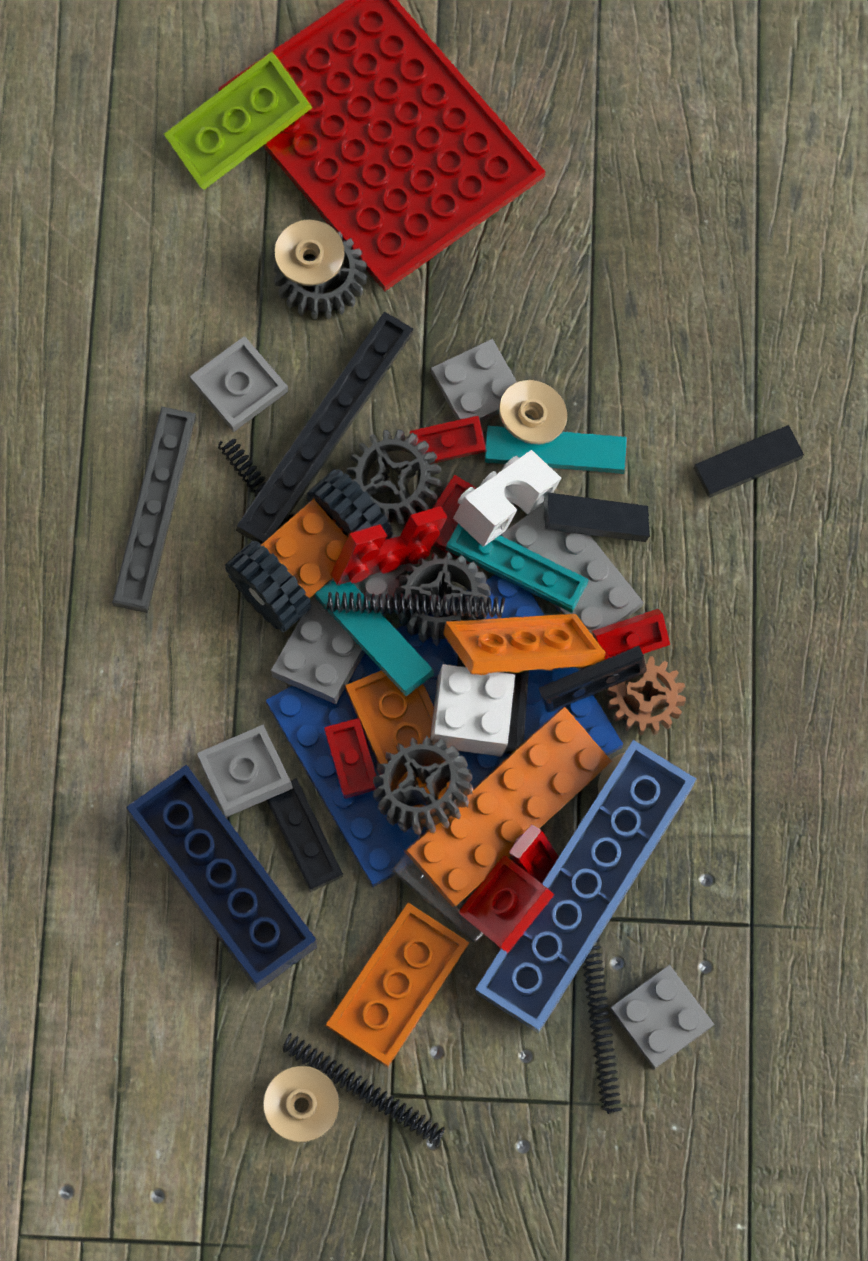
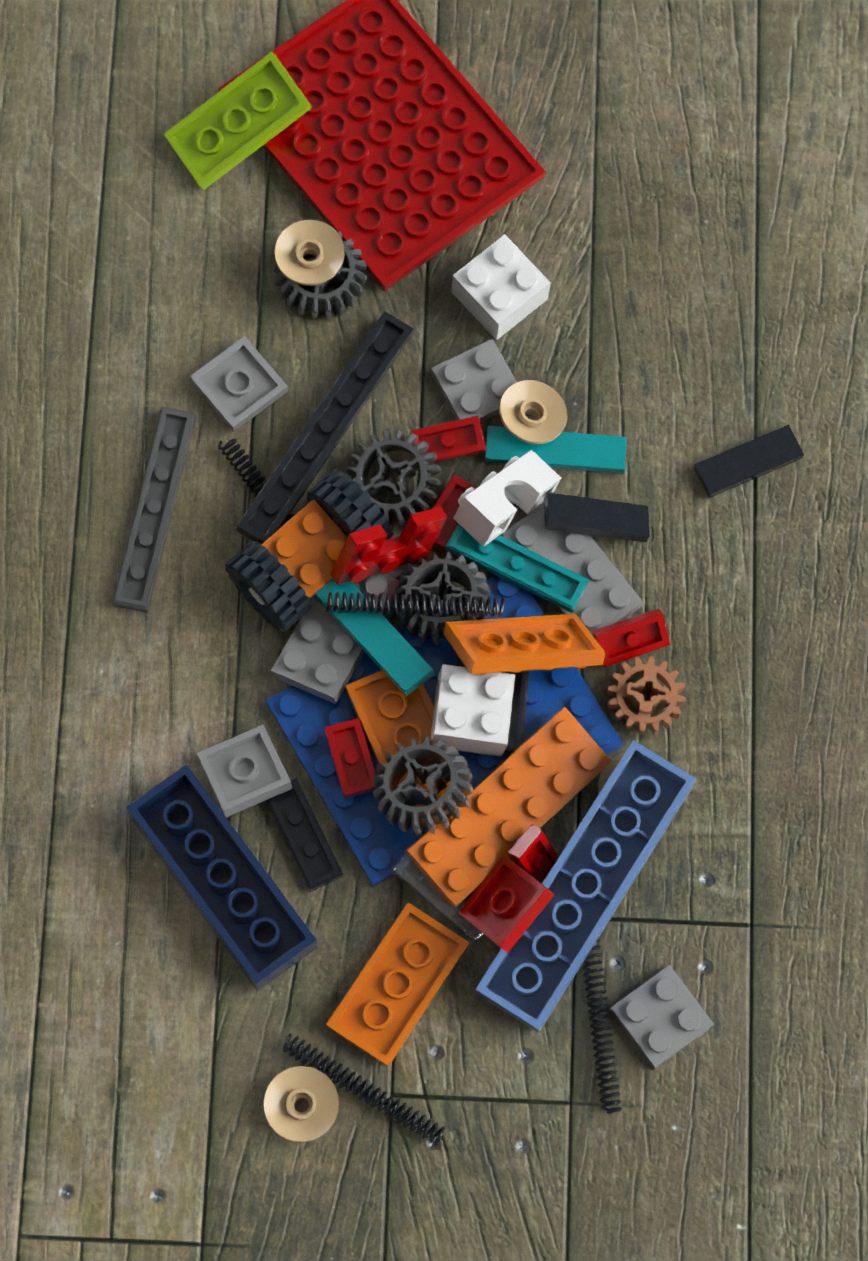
(500, 287): none -> white brick
(593, 679): black tile -> none

